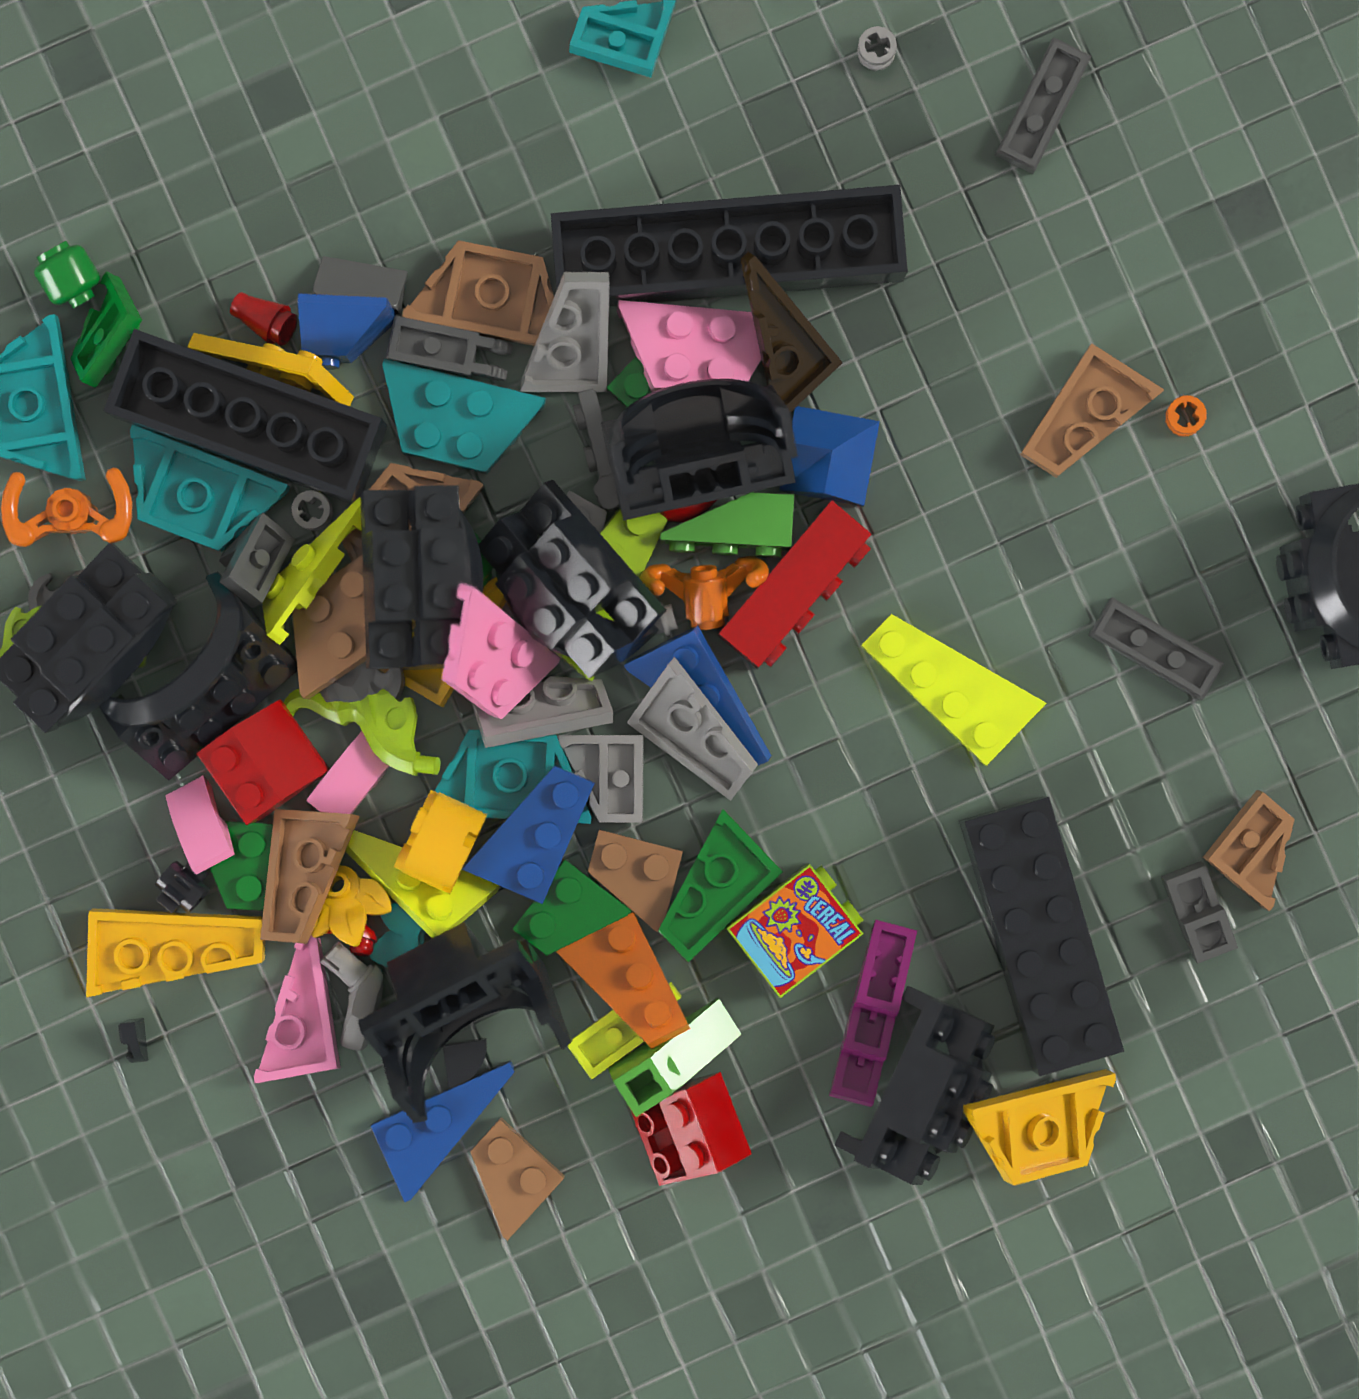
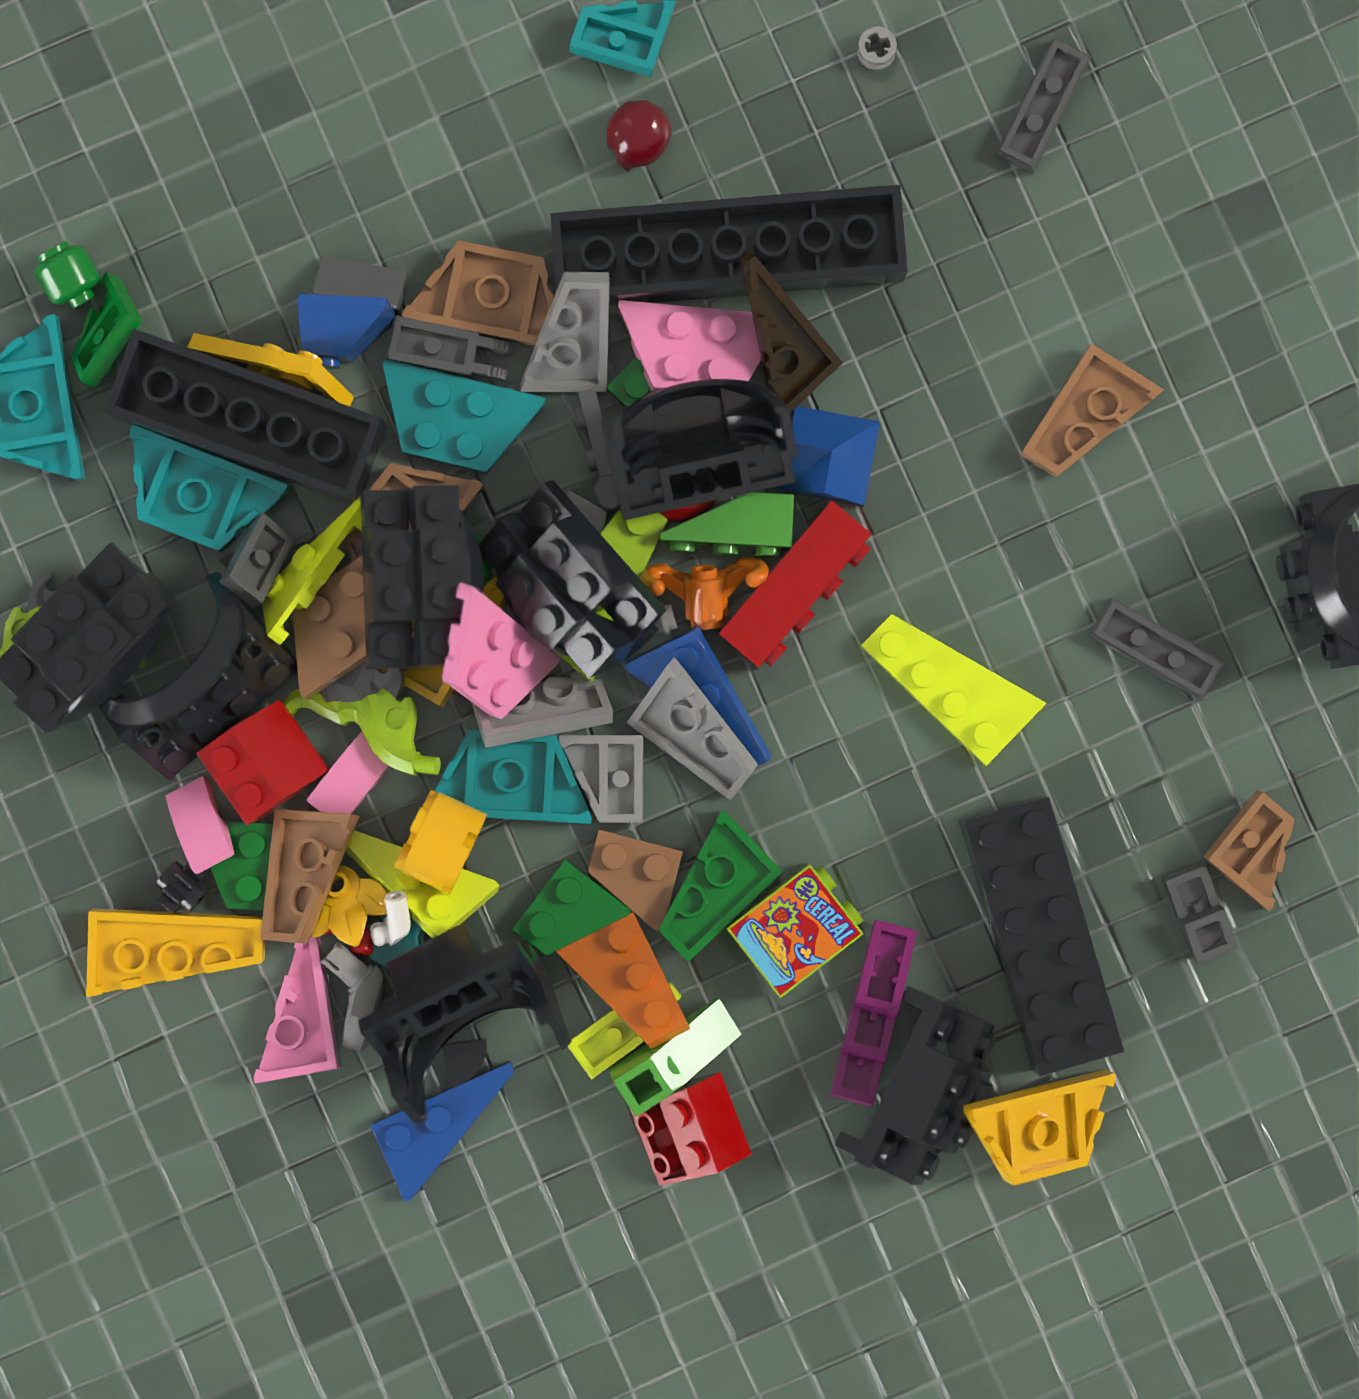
(67, 511): orange piece -> none
(133, 1034): black tile -> none
(266, 318): red cone -> none
(310, 497): light grey bush -> none
(395, 924): none -> white arm
(513, 1175): medium nougat wing -> none
(535, 836): blue wing -> none
(638, 133): none -> dark red hair
(1199, 415): orange bush -> none

